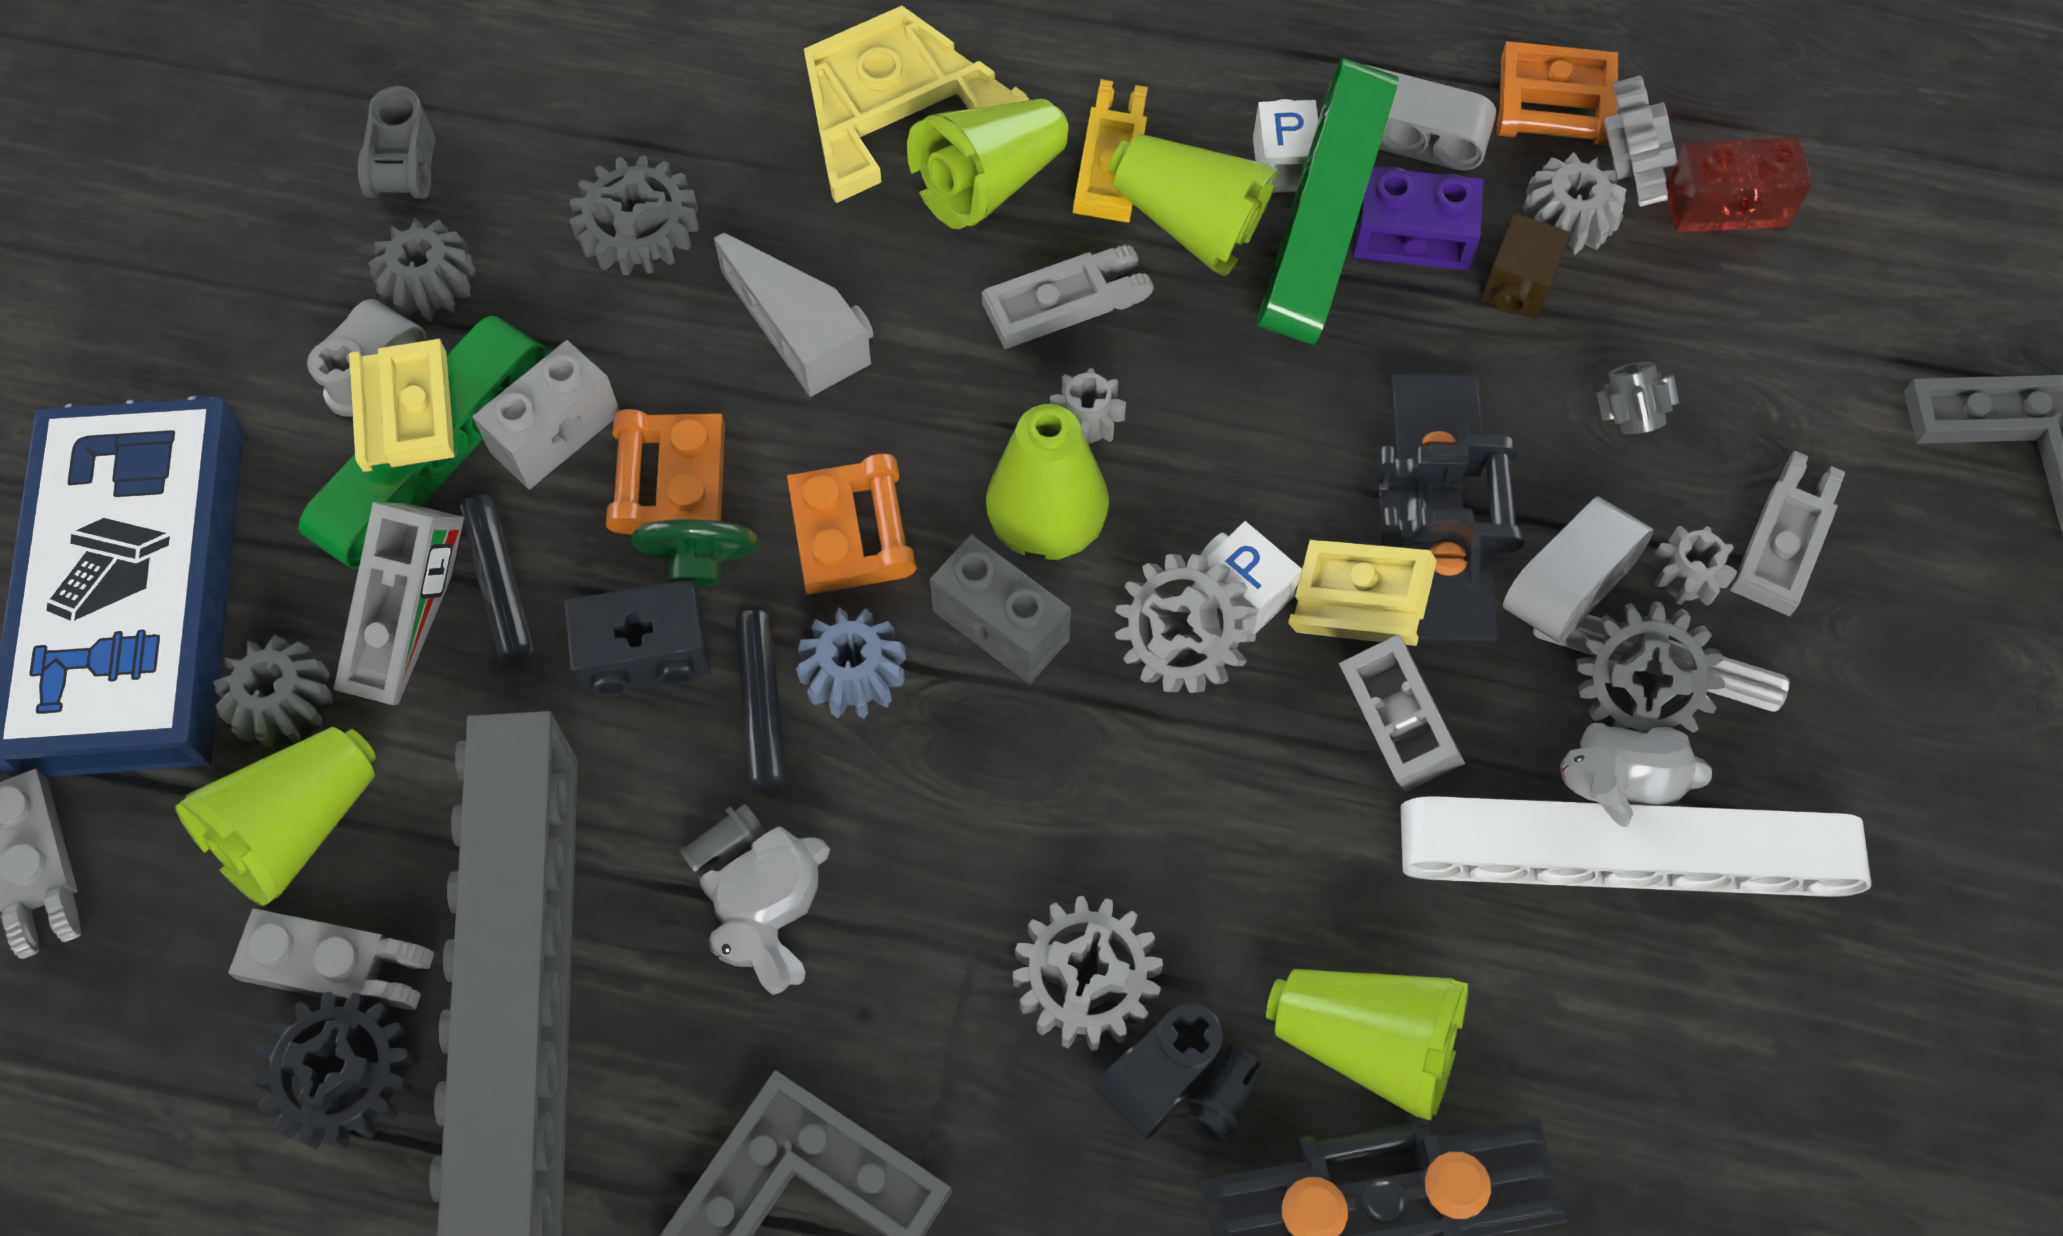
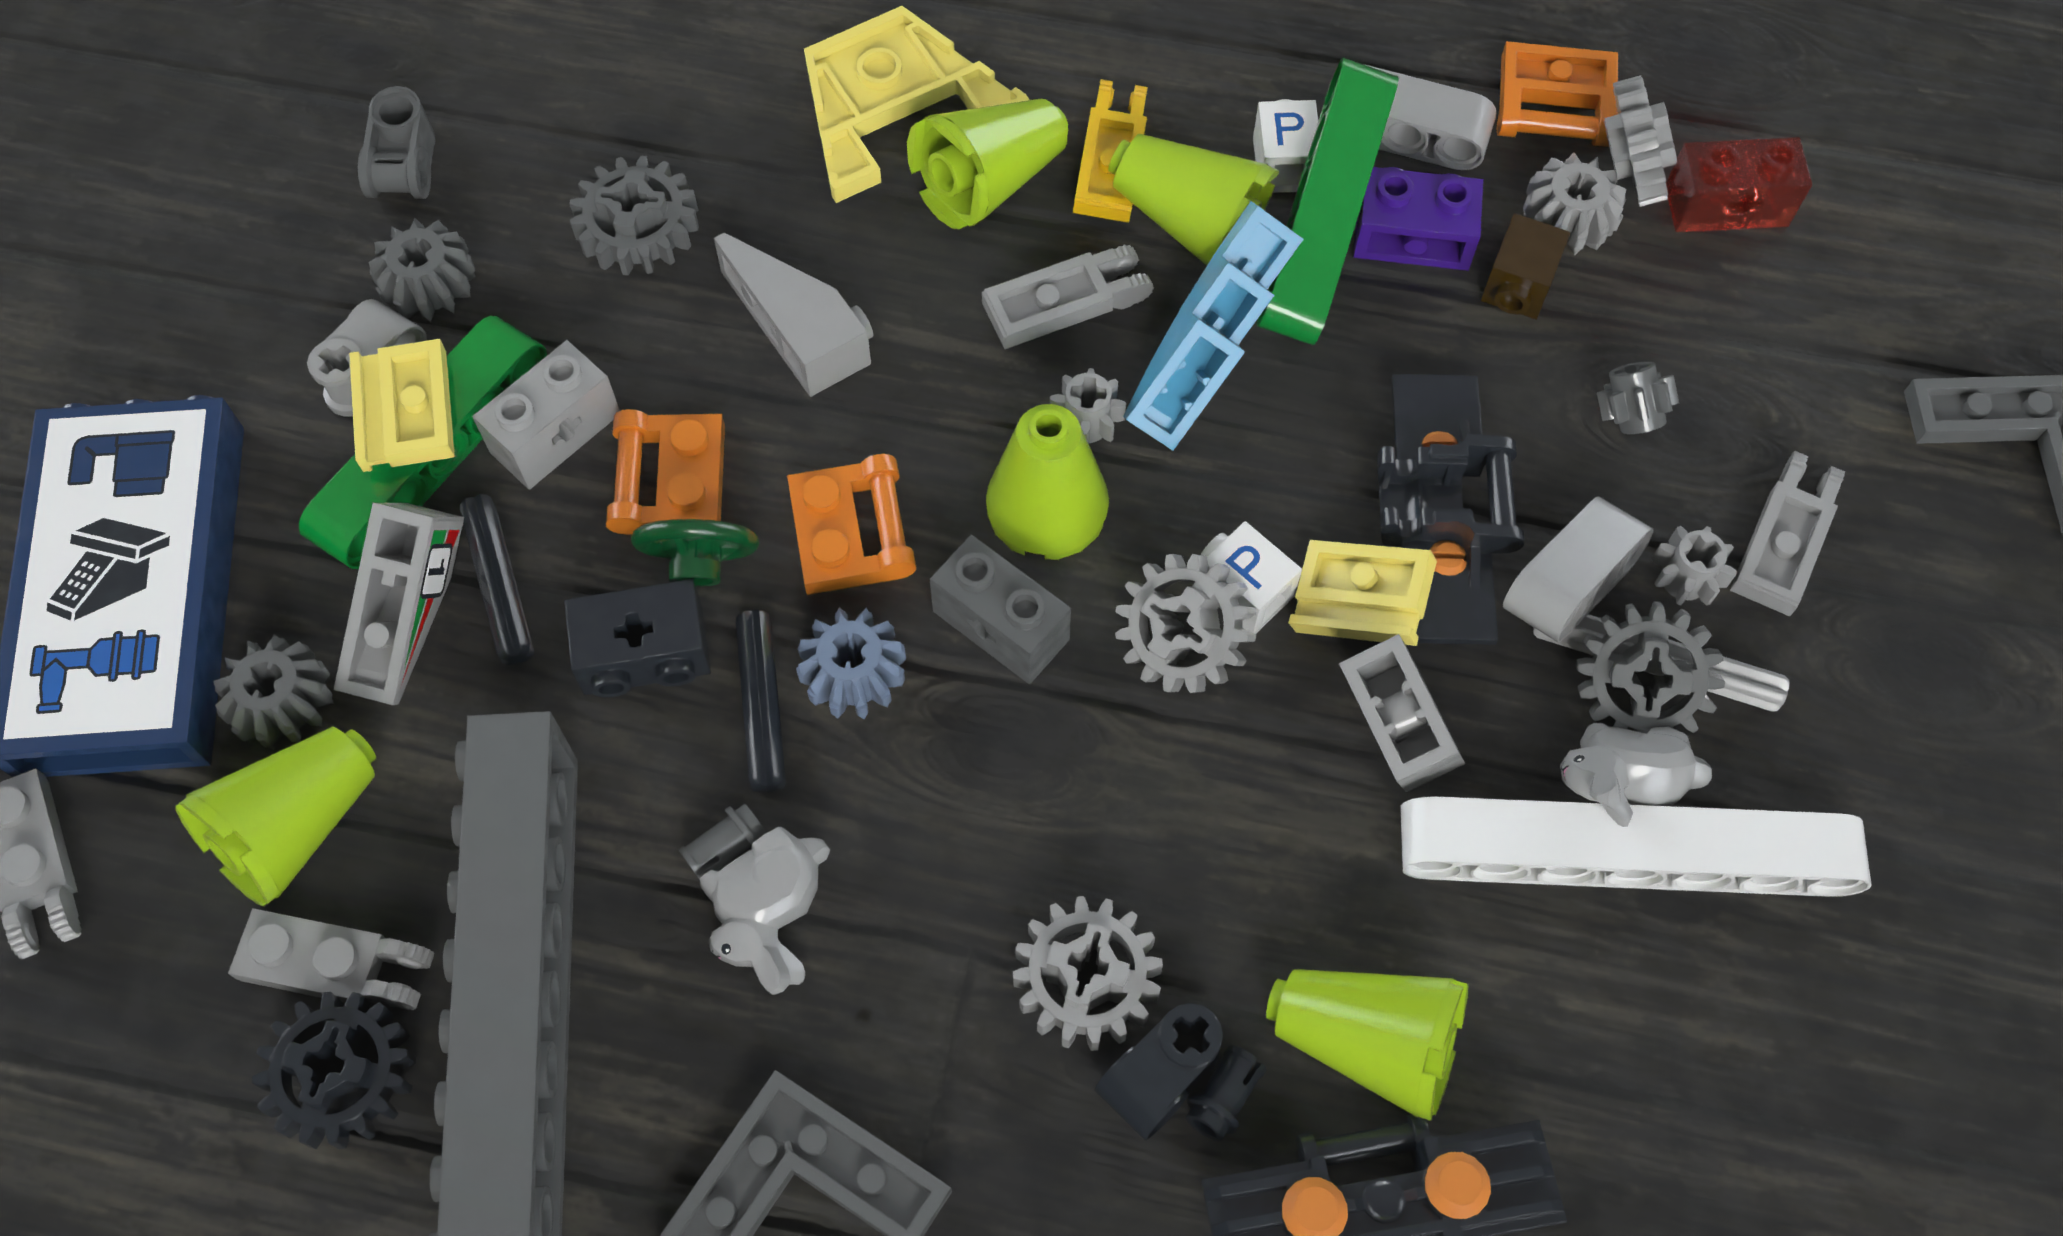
(1210, 325): none -> dark azure slope

